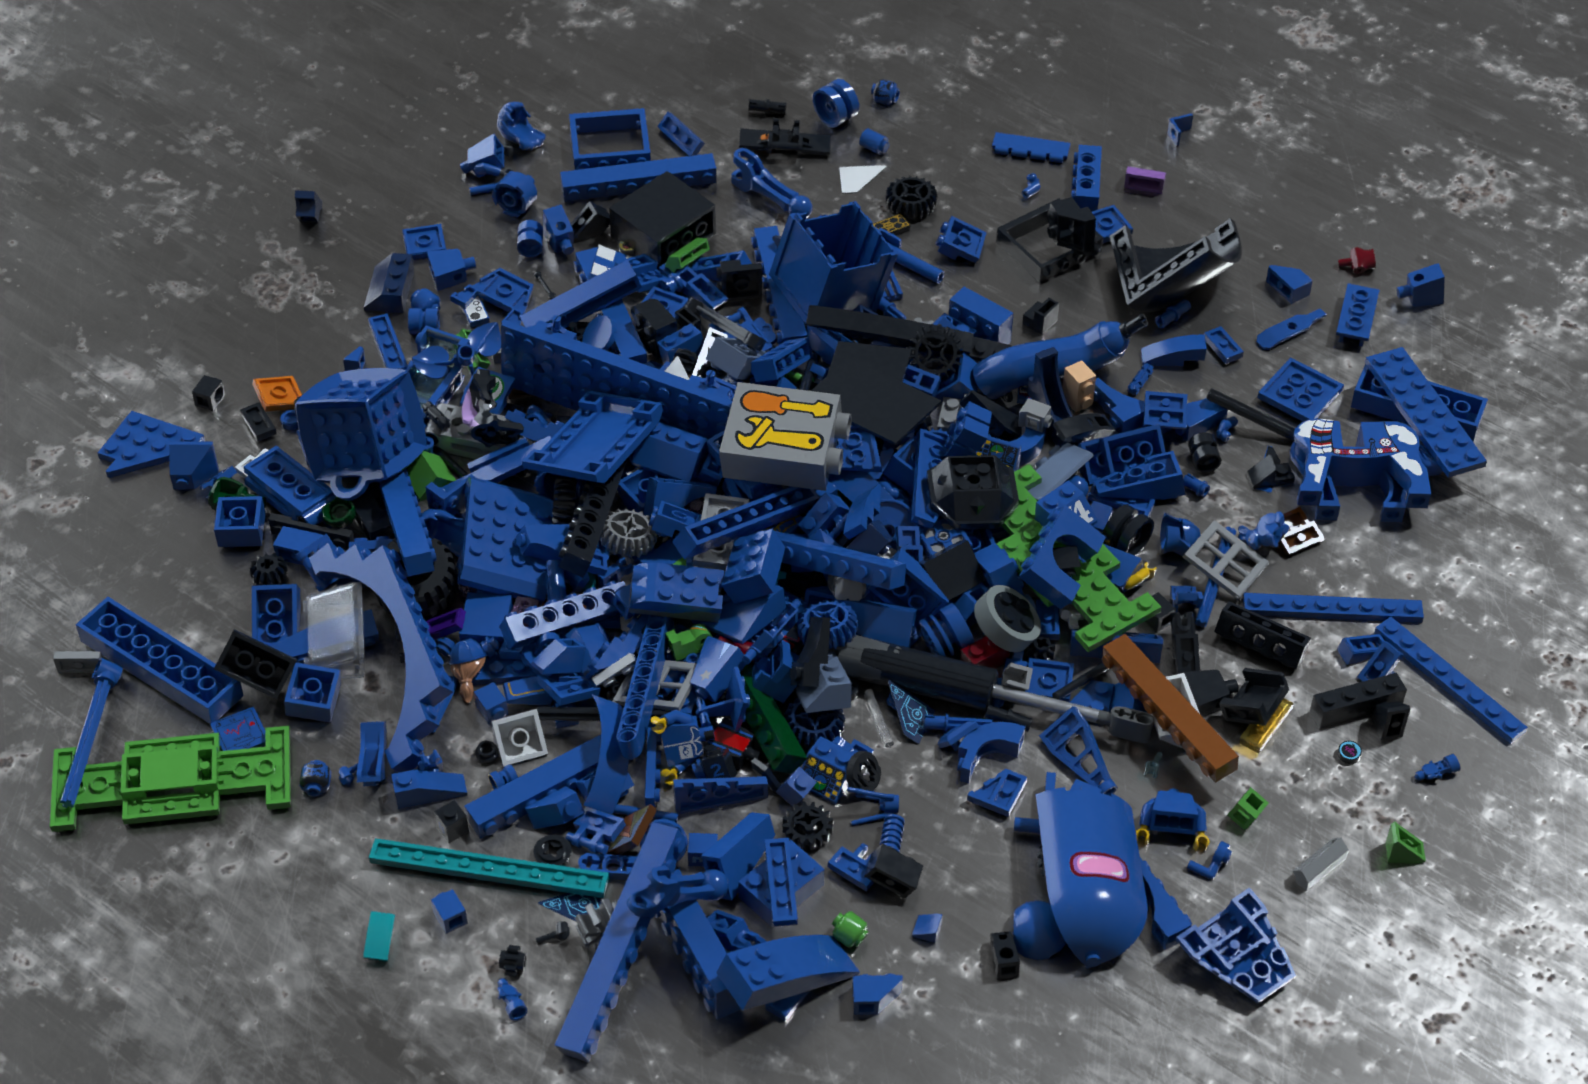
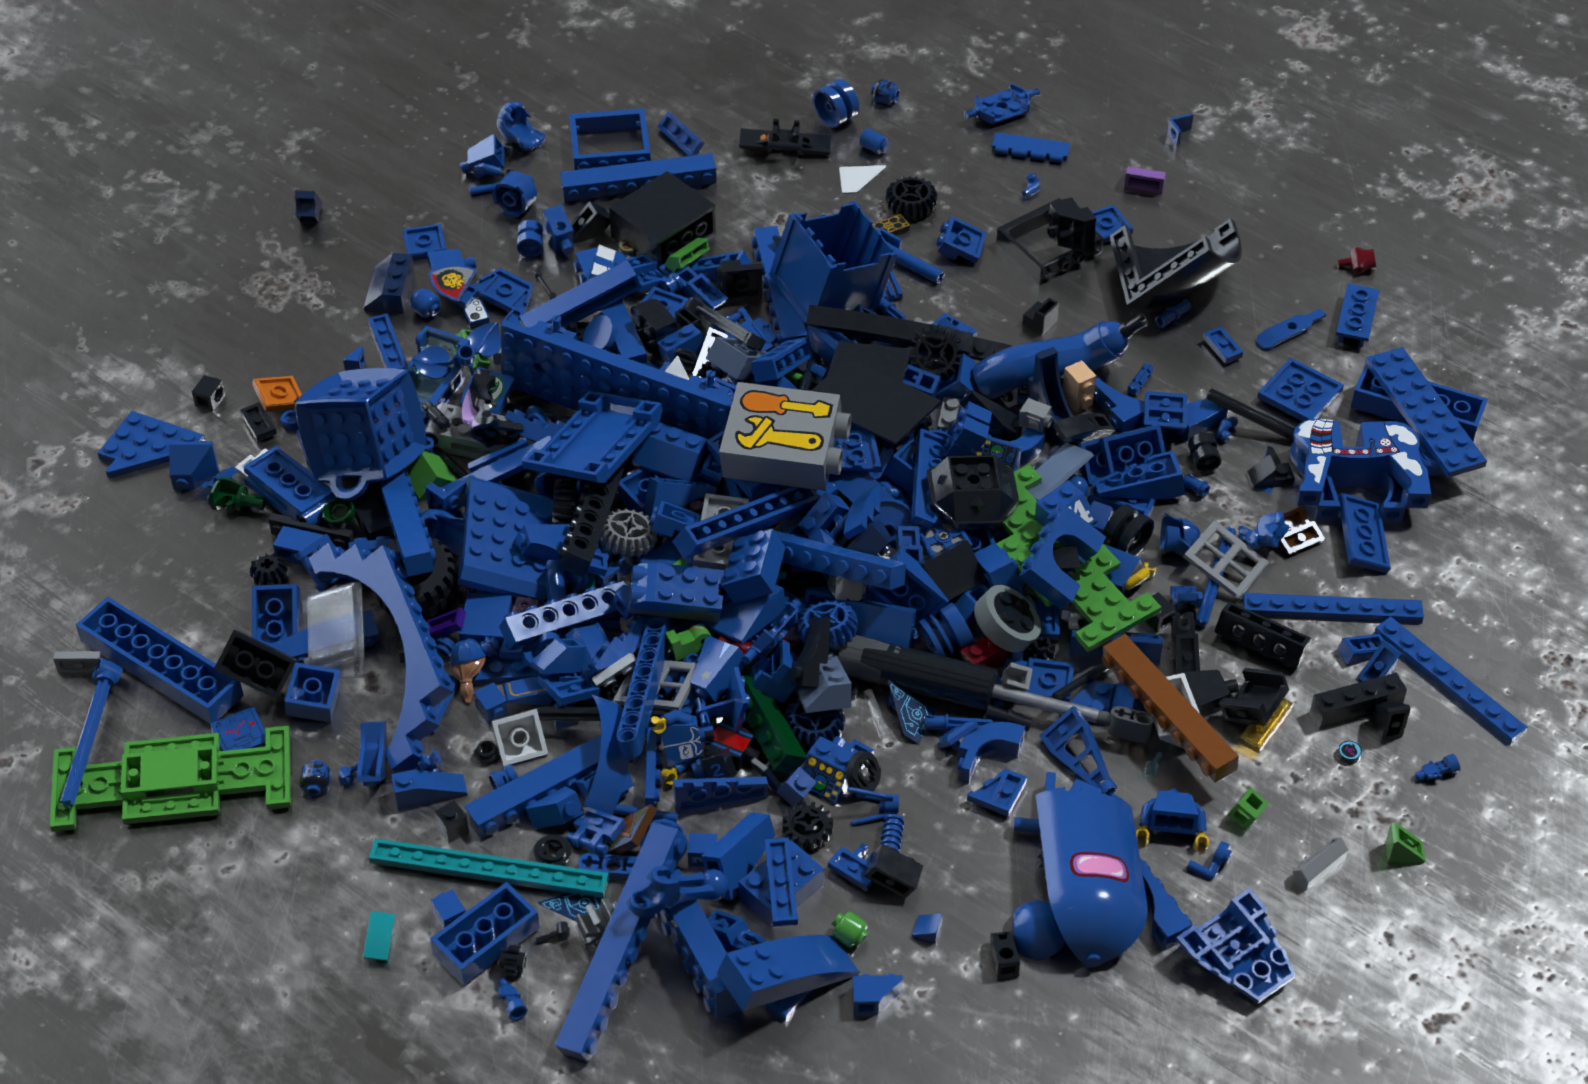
(239, 521): blue brick -> none
(419, 319): blue wheel -> none
(452, 280): none -> shield
(483, 931): none -> blue brick
(760, 180): blue piece -> none
(767, 106): black pin -> none
(983, 315): blue brick -> none
(990, 108): none -> blue plate
(1087, 176): blue brick -> none
(1175, 350): blue slope -> none
(1289, 282): blue slope -> none
(1364, 533): none -> blue tile
(1424, 286): blue torso -> none

